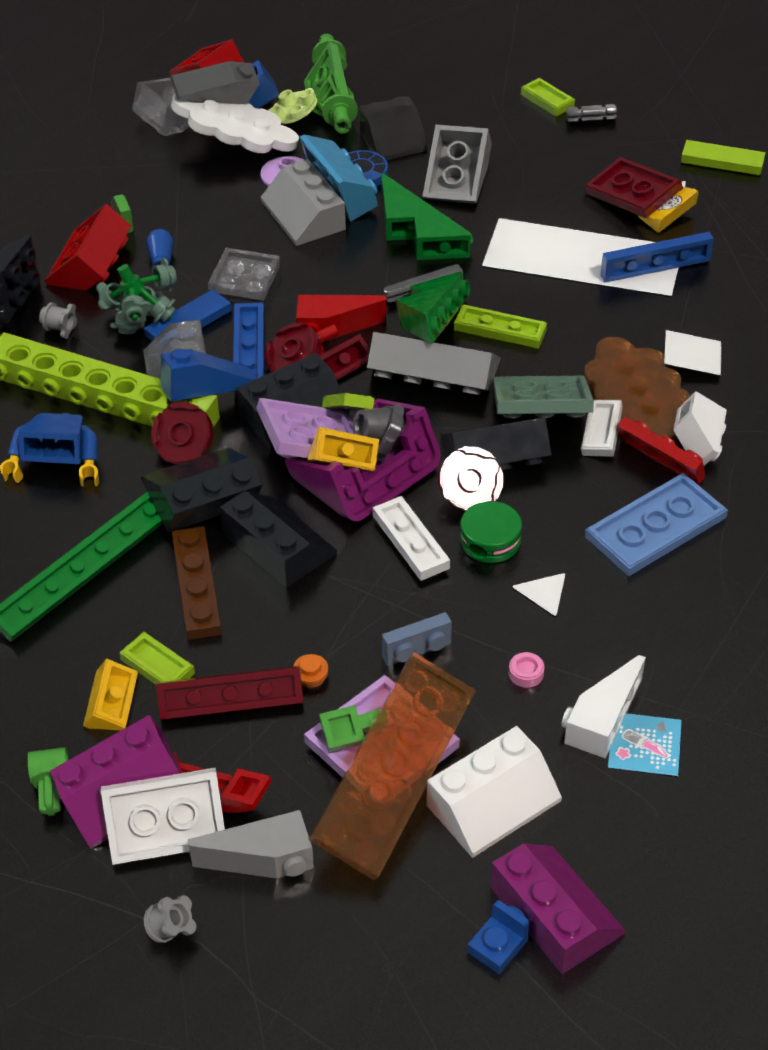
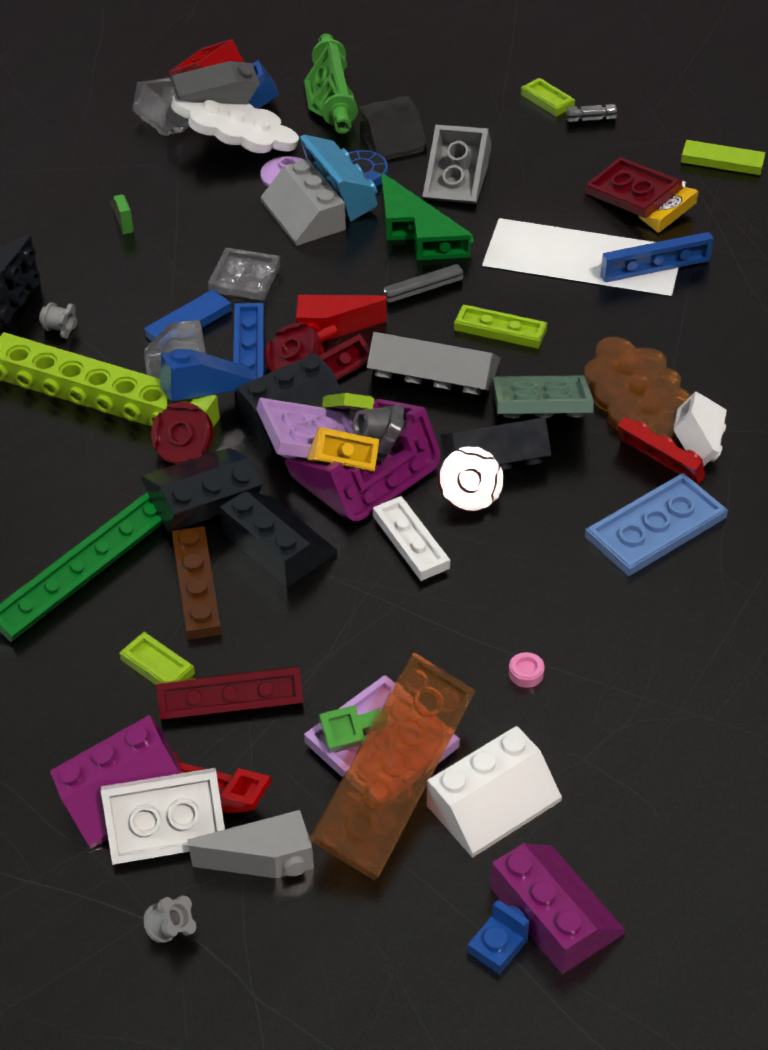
(39, 768): bright green axle -> none
(53, 440): blue torso -> none
(90, 251): red slope -> none
(110, 697): yellow slope -> none
(136, 301): sand green plant -> none
(159, 246): blue cone -> none
(294, 105): yellowish green dish -> none
(312, 670): orange plate -> none
(418, 637): sand blue plate -> none
(432, 305): green slope -> none
(490, 531): green head -> none
(544, 591): white sticker -> none
(602, 428): white tile -> none
(602, 708): white slope -> none
(647, 745): medium azure sticker -> none
(693, 352): white sticker -> none

